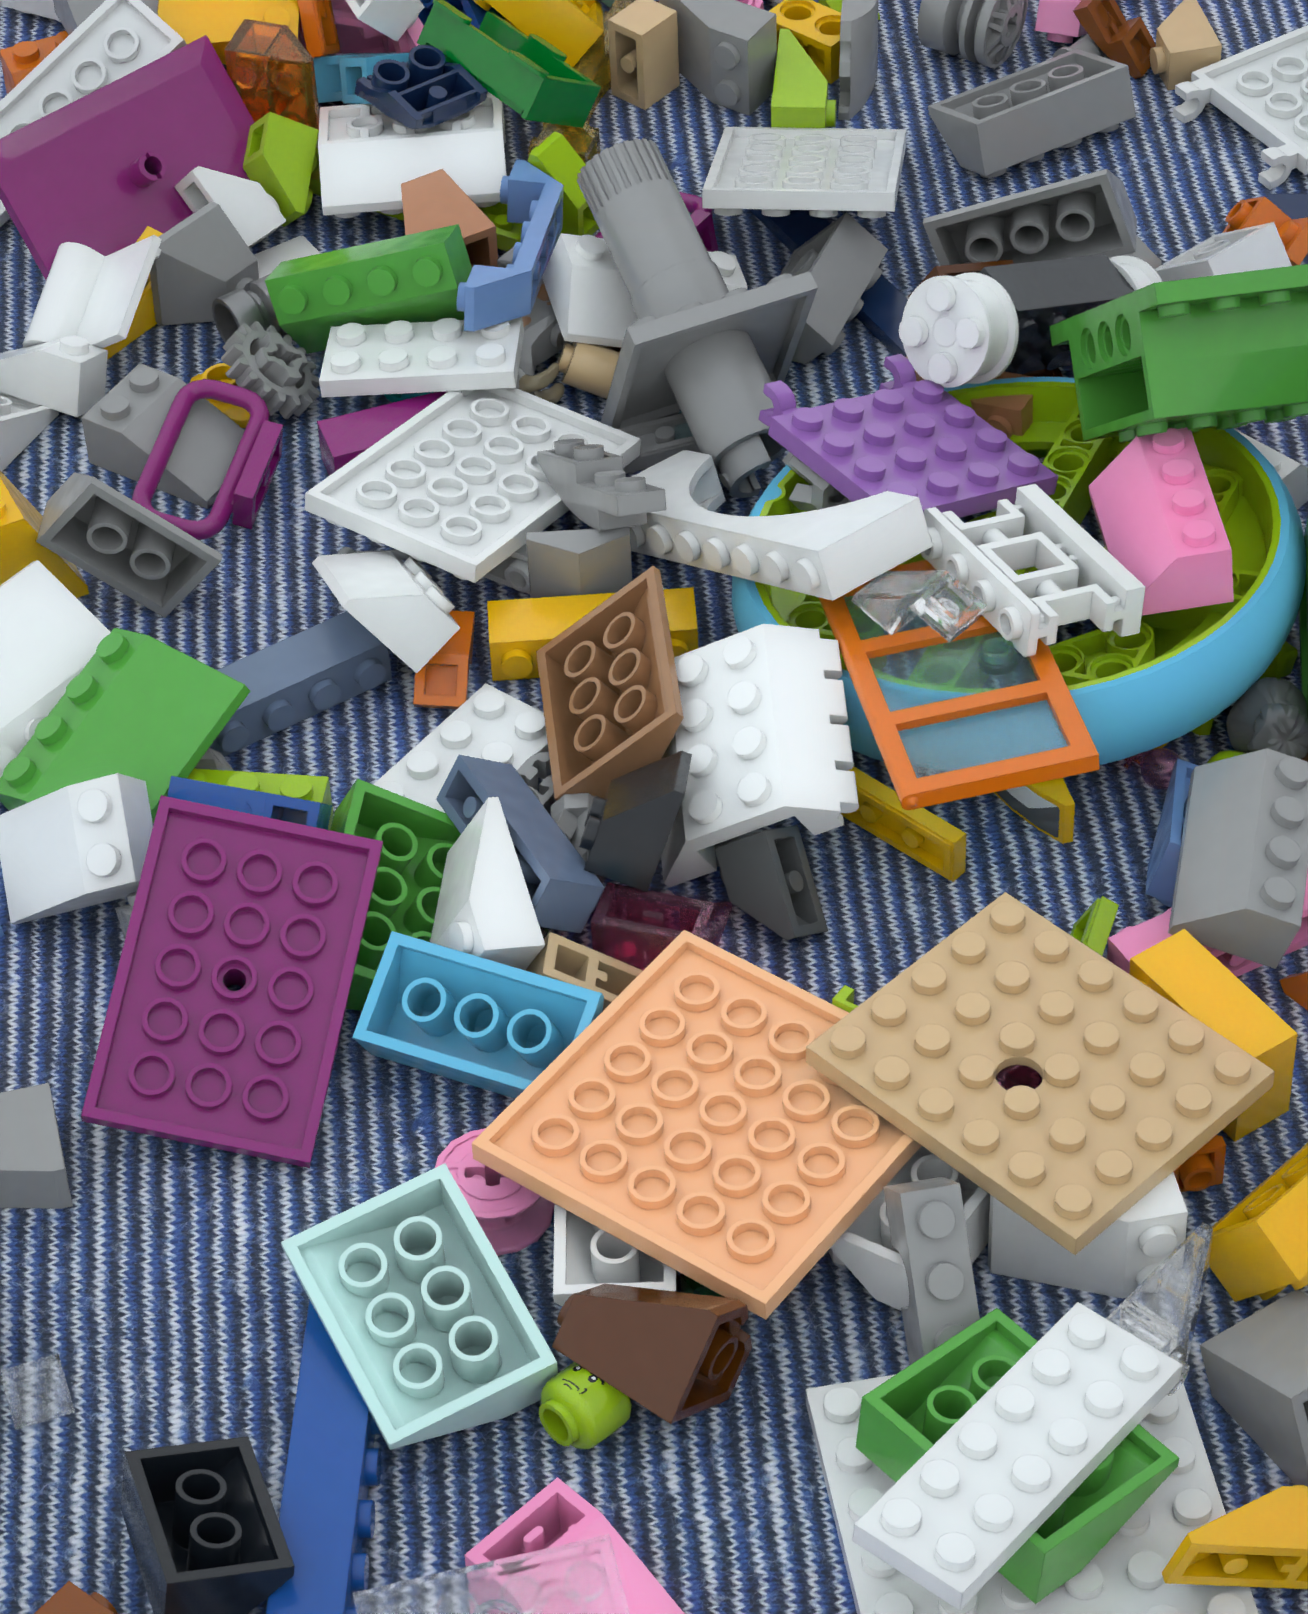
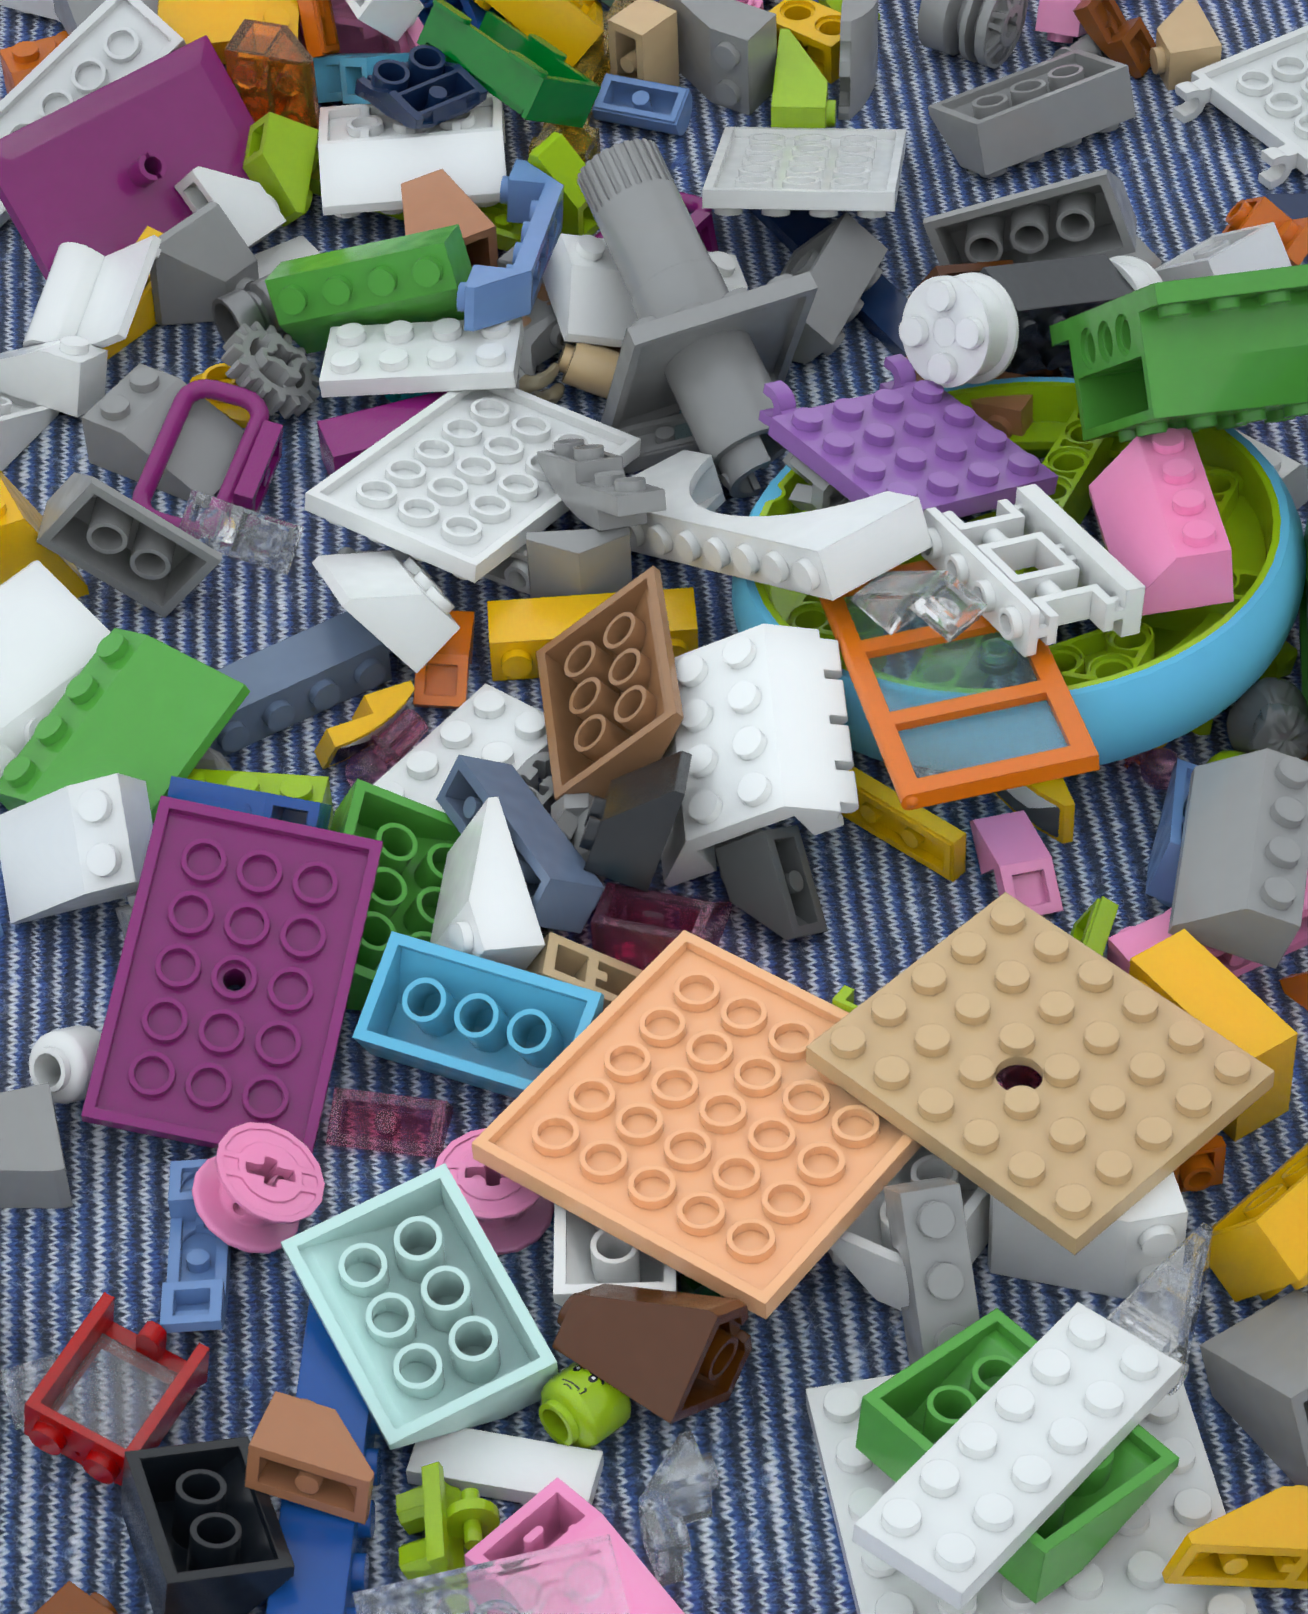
(65, 1062): none -> white head
(111, 1393): none -> red window
(197, 1261): none -> medium blue slope
(241, 531): none -> clear slope
(257, 1187): none -> bright pink piece
(309, 1459): none -> nougat slope
(371, 717): none -> yellow slope
(388, 1123): none -> clear pink slope
(389, 748): none -> clear pink axle
(451, 1521): none -> lime hips
(506, 1464): none -> white tile
(643, 104): none -> medium blue brick
(674, 1497): none -> clear slope
(1018, 859): none -> bright pink slope

